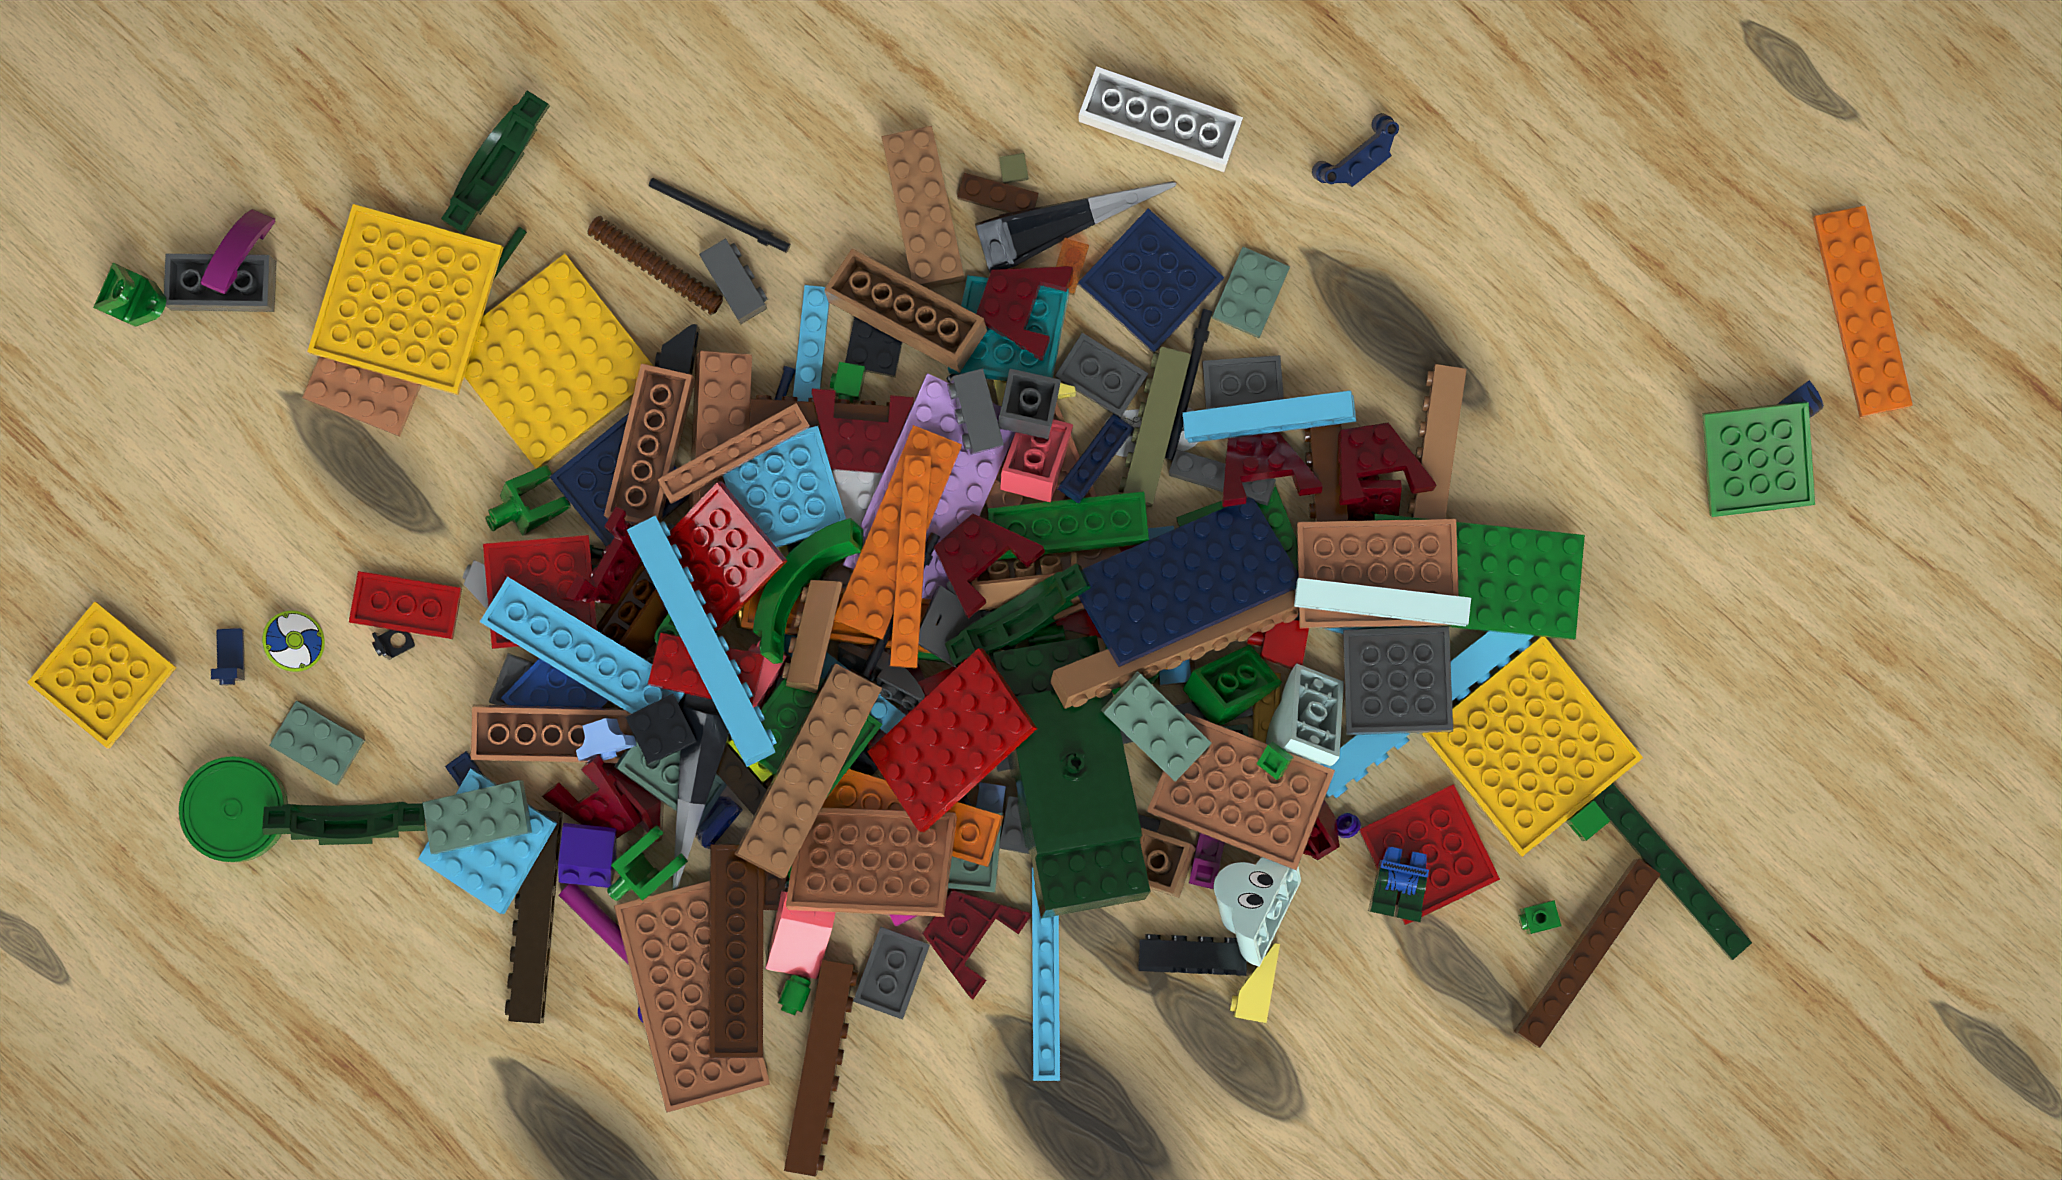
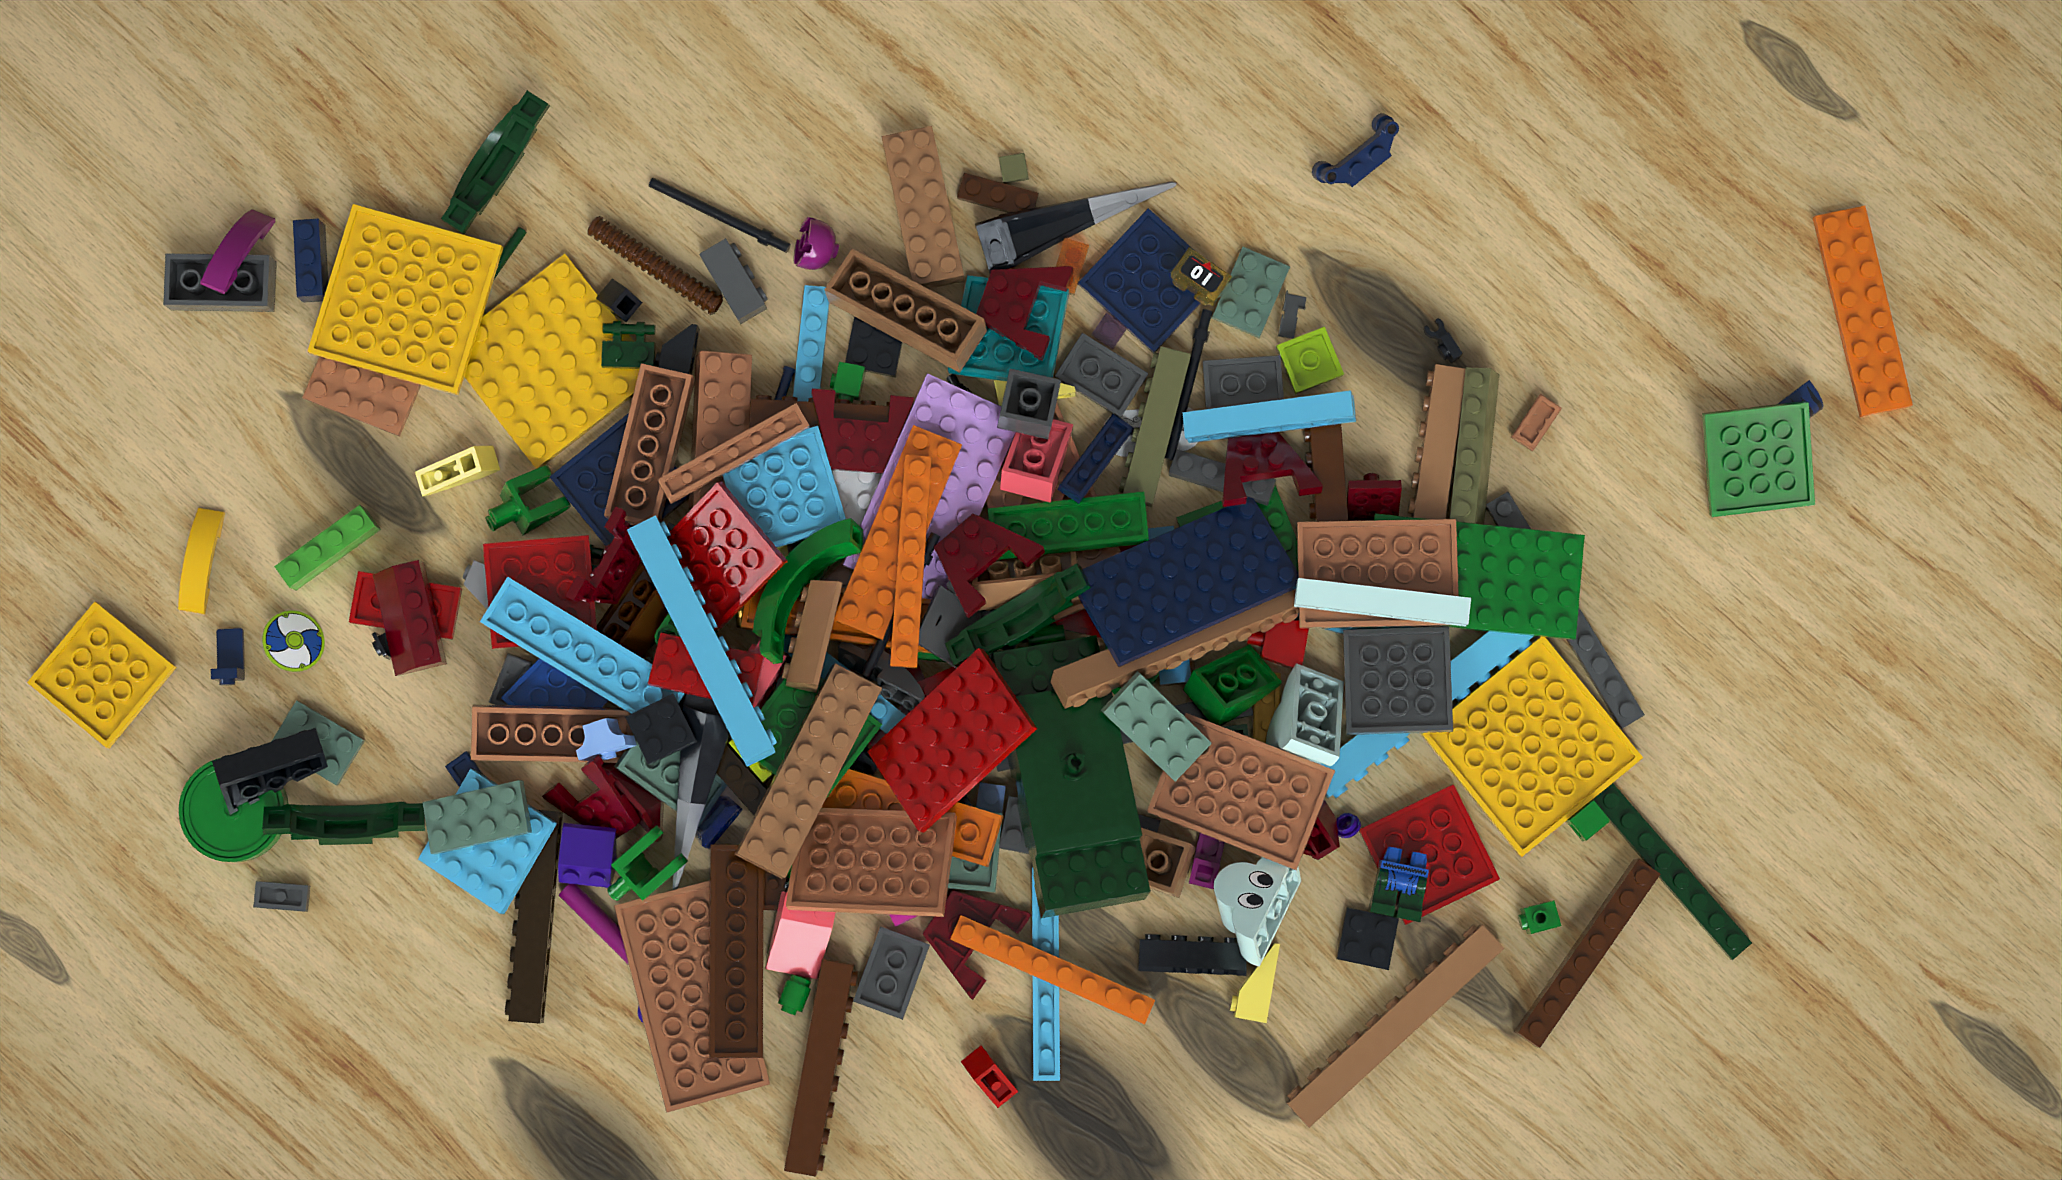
(130, 297): green piece -> none
(199, 560): none -> yellow slope
(268, 767): none -> black wedge
(281, 896): none -> dark grey plate
(310, 259): none -> dark blue brick
(327, 548): none -> bright green brick
(409, 618): none -> dark red slope
(458, 469): none -> light yellow slope
(619, 300): none -> black brick
(628, 354): none -> dark green plate
(816, 245): none -> magenta cylinder
(975, 412): dark grey brick -> none
(989, 1076): none -> red slope
(1052, 969): none -> orange plate
(1109, 331): none -> clear purple plate
(1160, 119): white brick -> none
(1200, 277): none -> brick
(1274, 760): green plate -> none
(1291, 305): none -> dark grey piece
(1310, 360): none -> lime plate
(1367, 938): none -> black plate
(1372, 452): dark red wing -> none
(1395, 1025): none -> medium nougat brick
(1447, 346): none -> black plate
(1474, 445): none -> olive brick
(1536, 422): none -> nougat plate
(1586, 645): none -> dark grey plate

